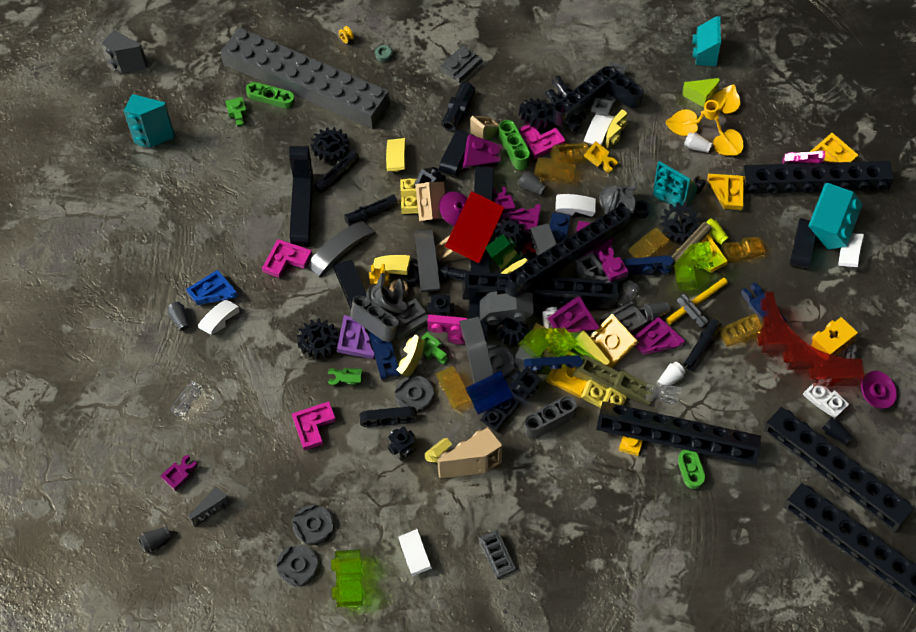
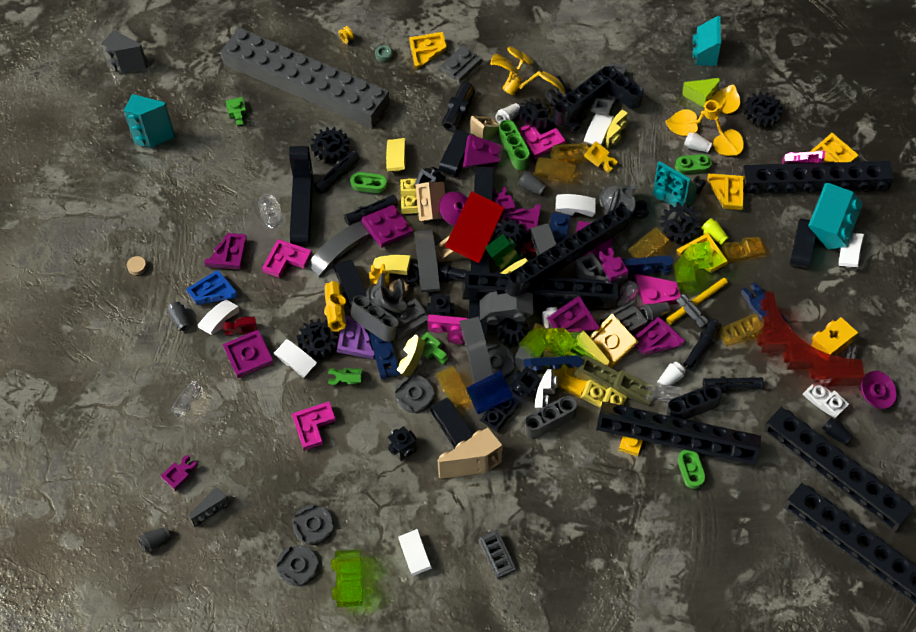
(136, 265): none -> tan tile
(229, 252): none -> magenta wing
(242, 326): none -> dark red plate
(248, 354): none -> magenta plate
(264, 90): bright green beam -> none
(270, 209): none -> clear plate
(295, 358): none -> white slope
(335, 306): none -> yellow piece
(369, 182): none -> bright green plate
(387, 226): none -> magenta plate
(388, 416): black beam -> none
(426, 48): none -> yellow wing
(437, 450): light yellow slope -> none
(450, 422): none -> black beam
(507, 113): none -> white cone
(514, 82): none -> yellow plant
(546, 386): none -> white slope
(656, 290): none -> dark pink wing
(694, 164): none -> bright green plate
(695, 238): dark tan axle -> none
(699, 396): none -> black beam
(756, 383): none -> black pin
(763, 109): none -> black gear

